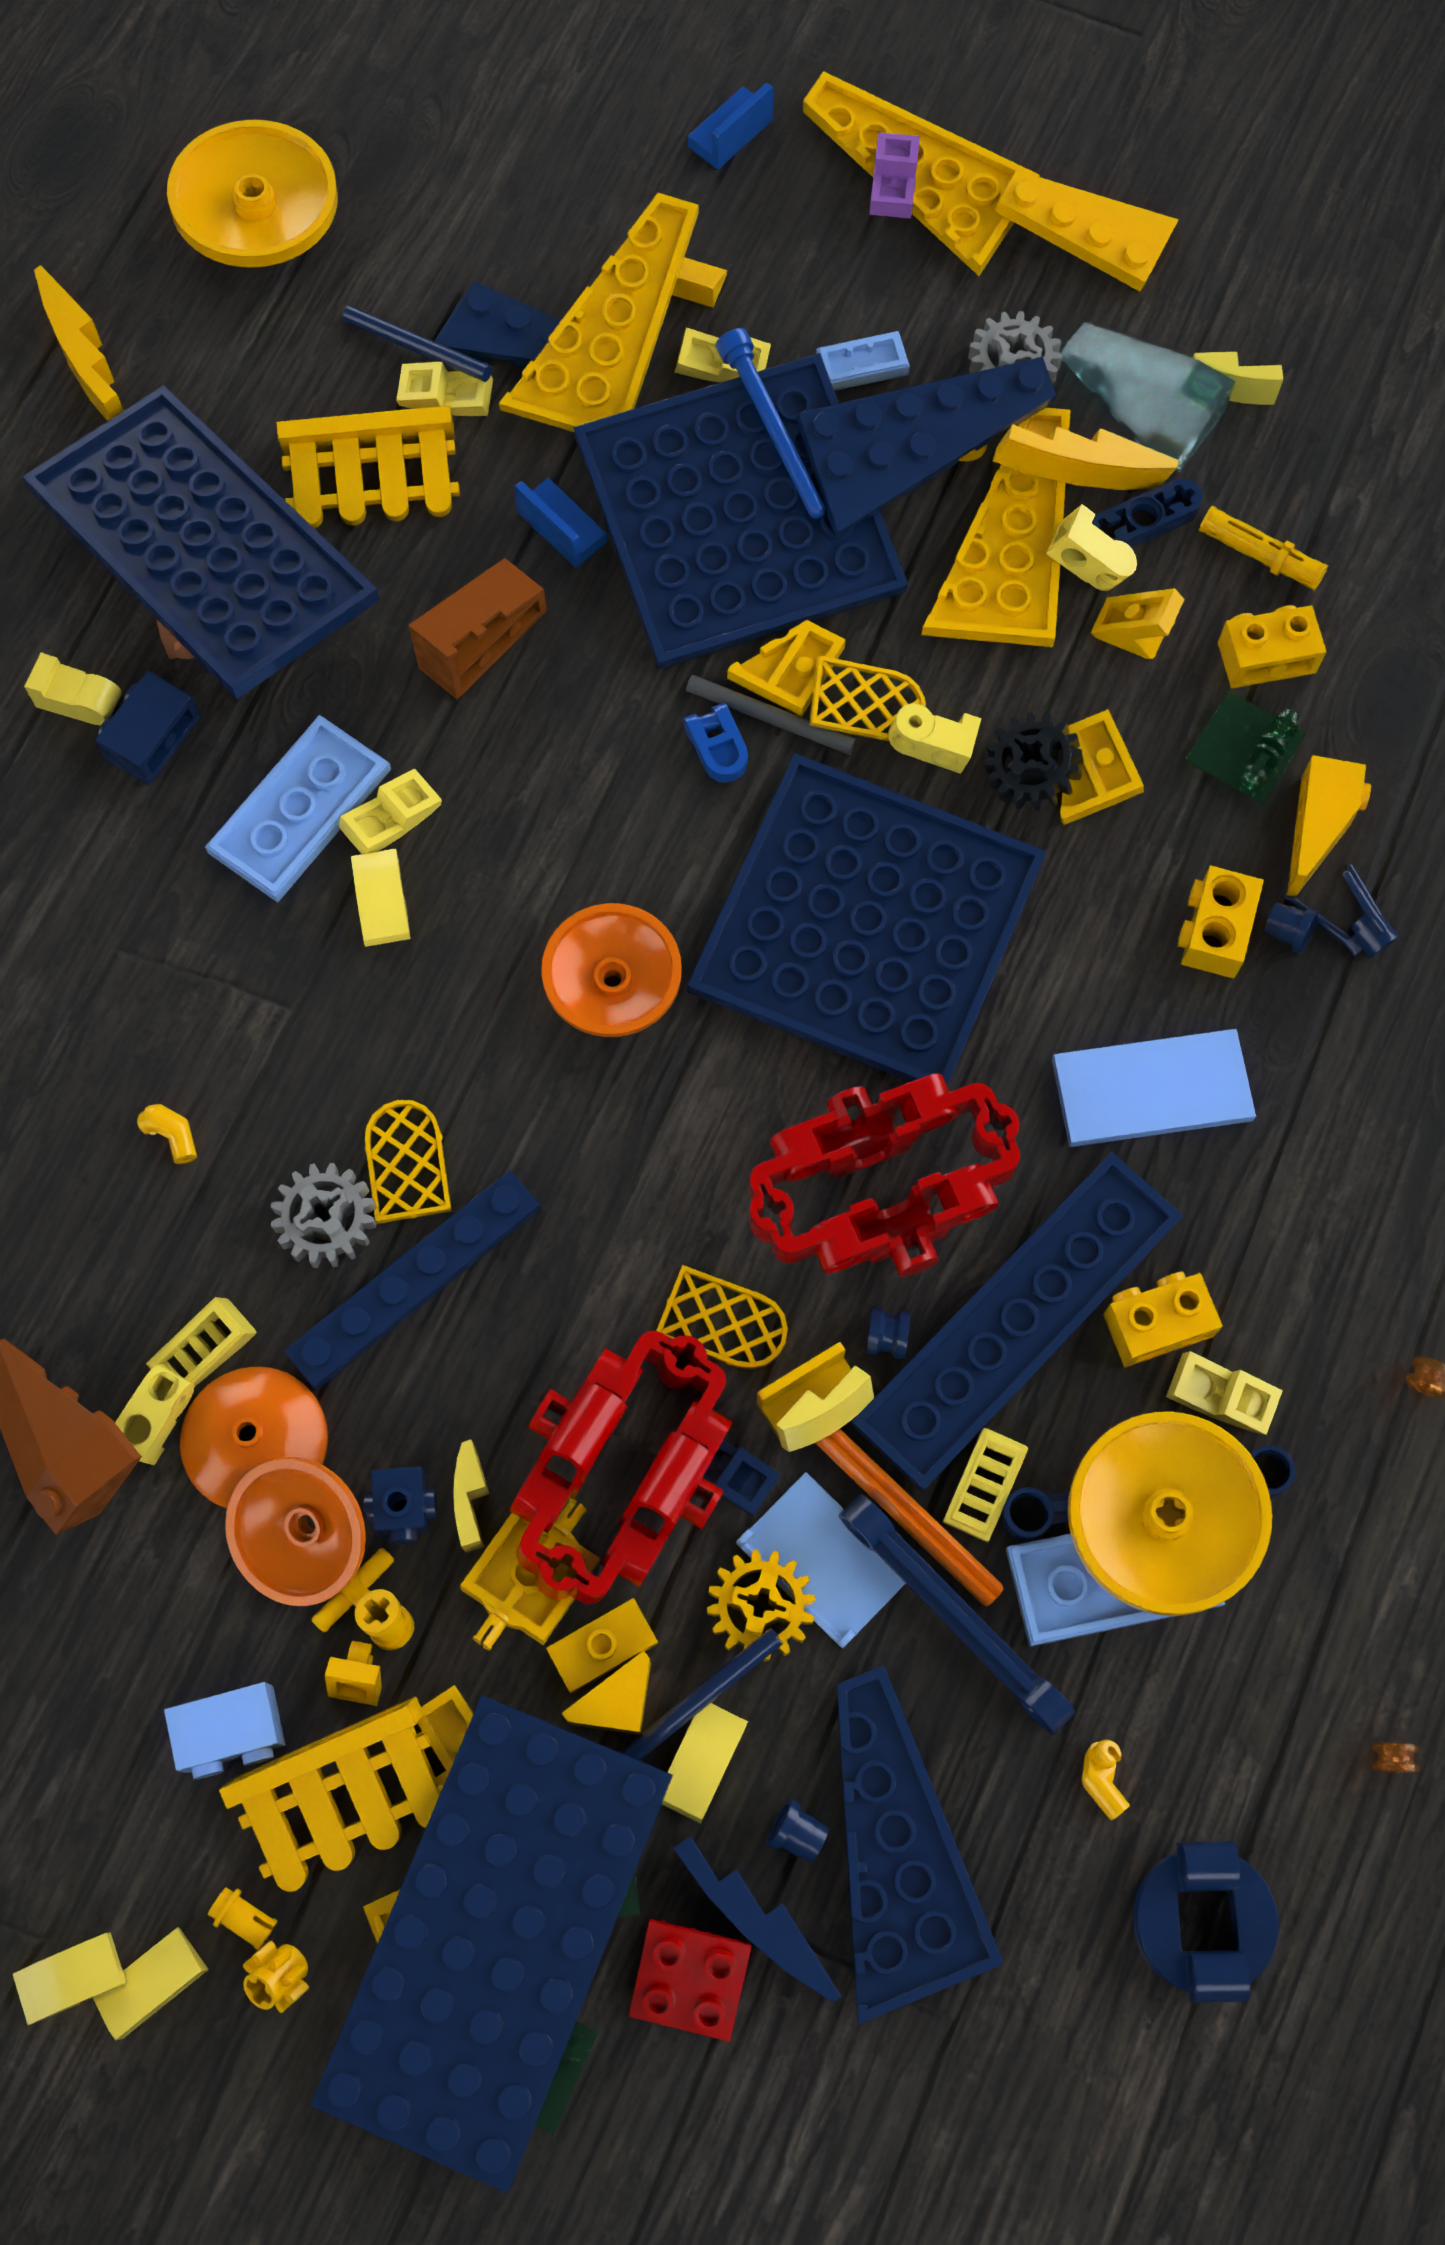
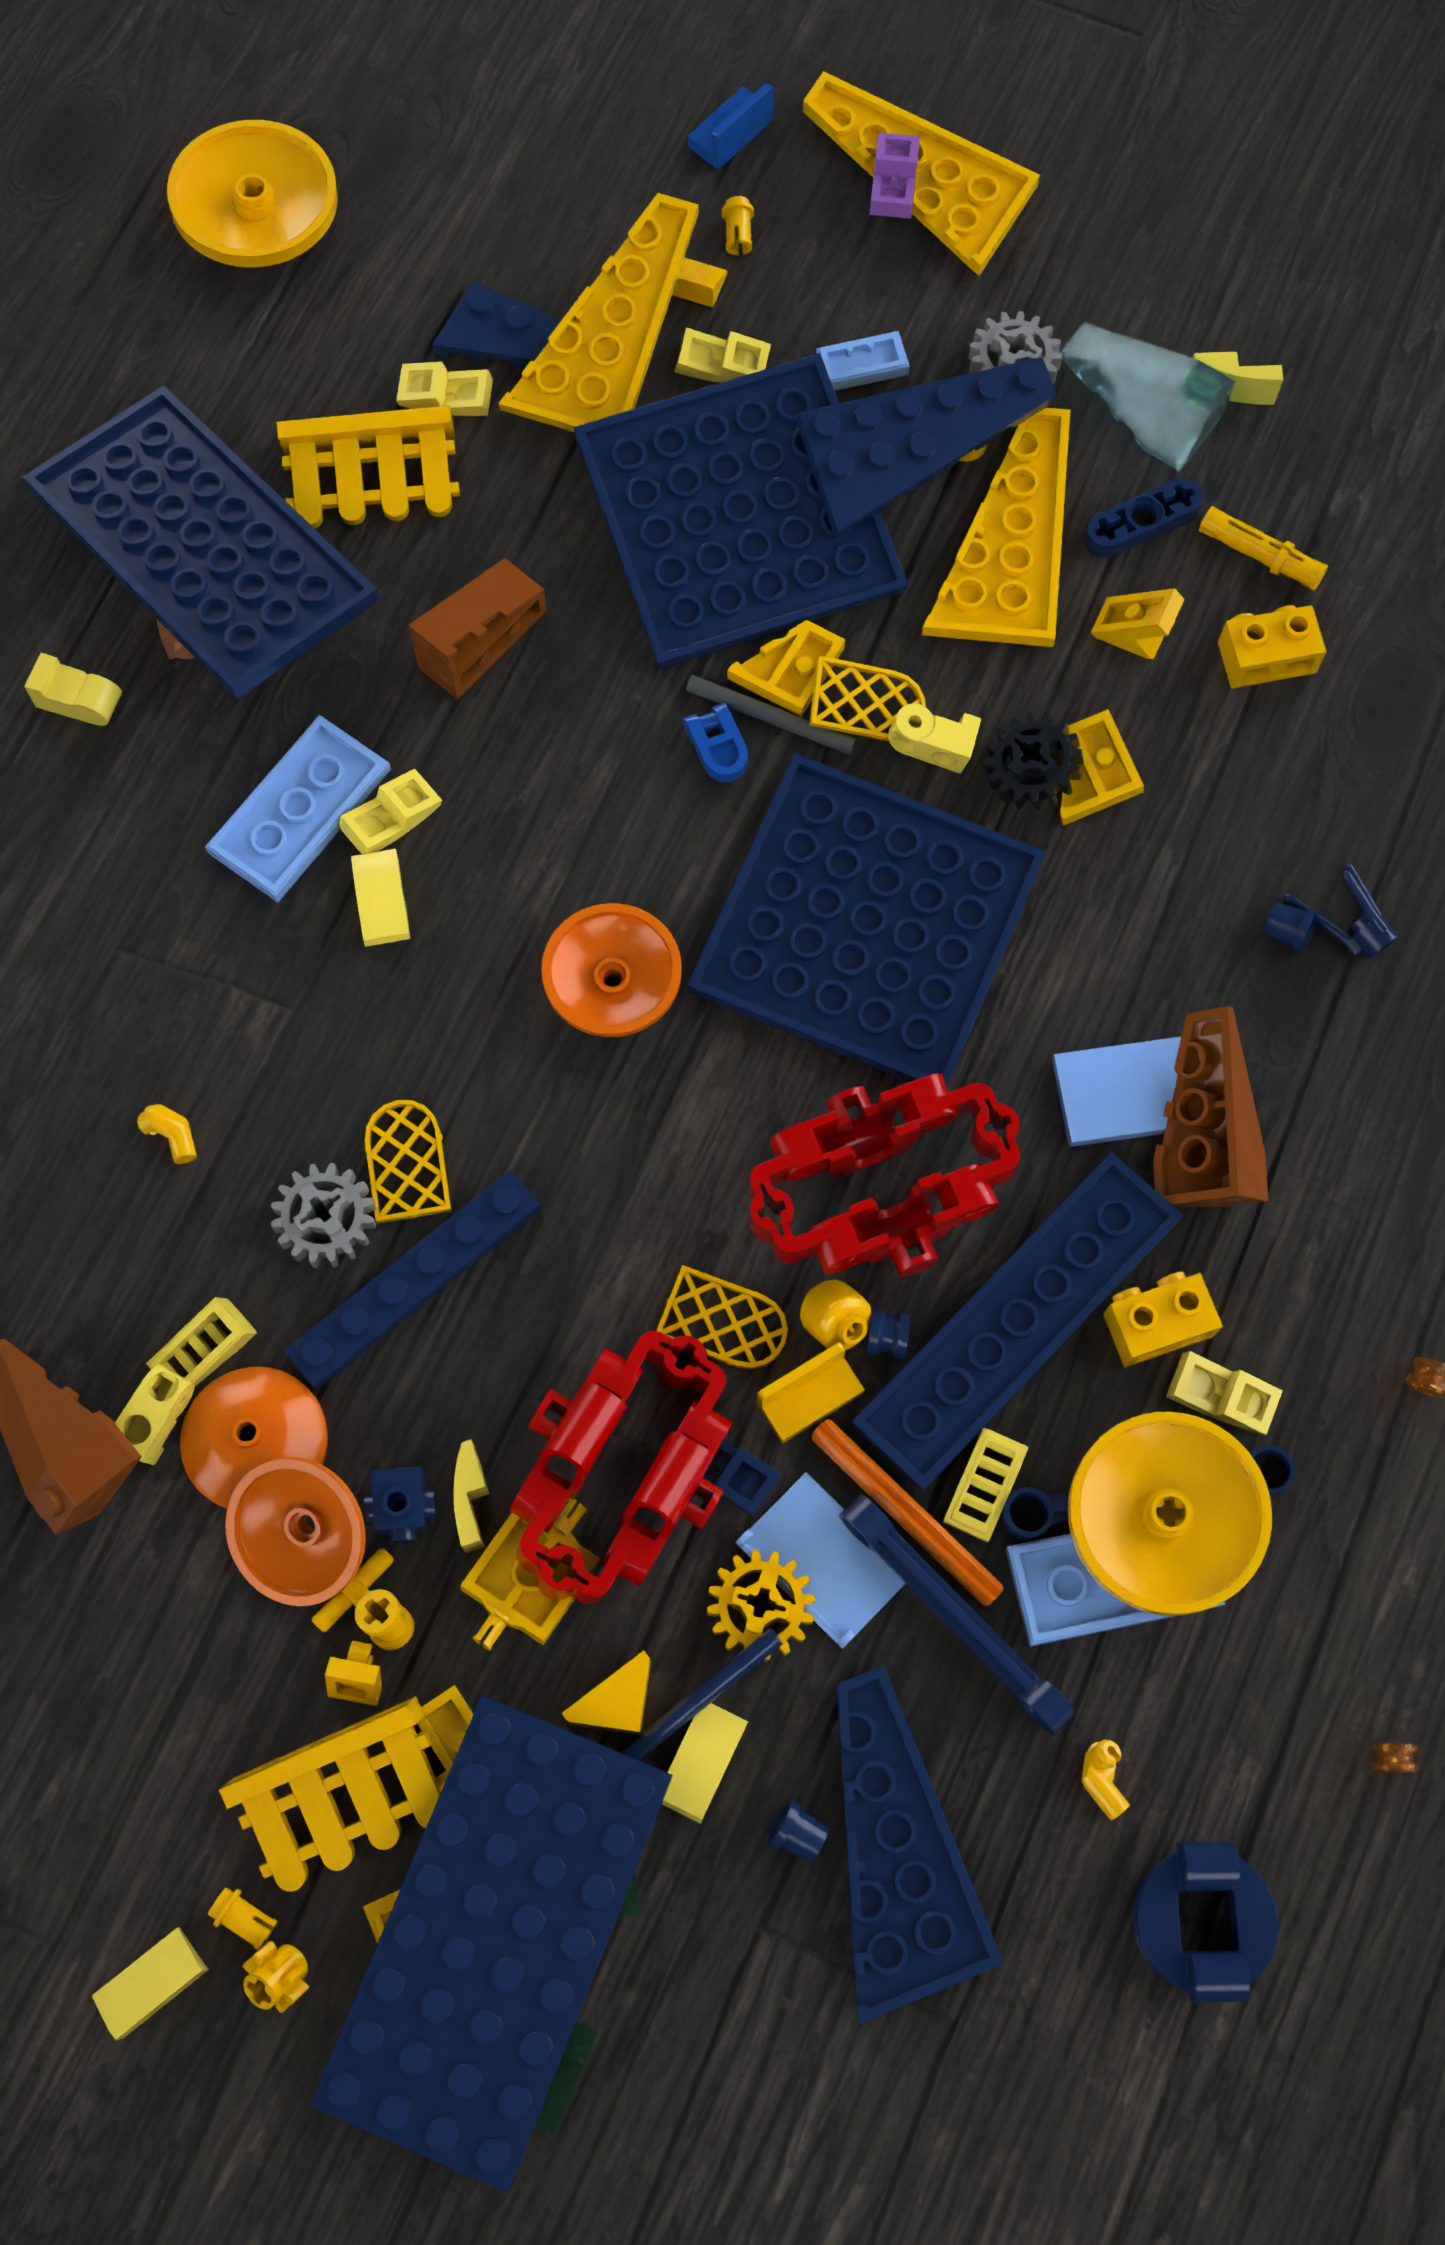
(69, 1978): light yellow slope -> none
(79, 344): yellow slope -> none
(147, 727): dark blue brick -> none
(225, 1729): light blue brick -> none
(417, 343): dark blue bar -> none
(559, 521): blue panel -> none
(602, 1645): yellow plate -> none
(690, 1980): red hinge -> none
(736, 350): blue piece -> none
(737, 214): none -> yellow pin
(771, 1932): dark blue slope -> none
(816, 1418): light yellow slope -> none
(835, 1314): none -> yellow head
(1091, 552): light yellow leg -> none
(1094, 228): yellow wing -> none
(1101, 462): yellow slope -> none
(1212, 1130): none -> dark orange wedge
(1228, 924): yellow brick -> none
(1247, 746): clear green hinge -> none
(1326, 807): yellow slope -> none

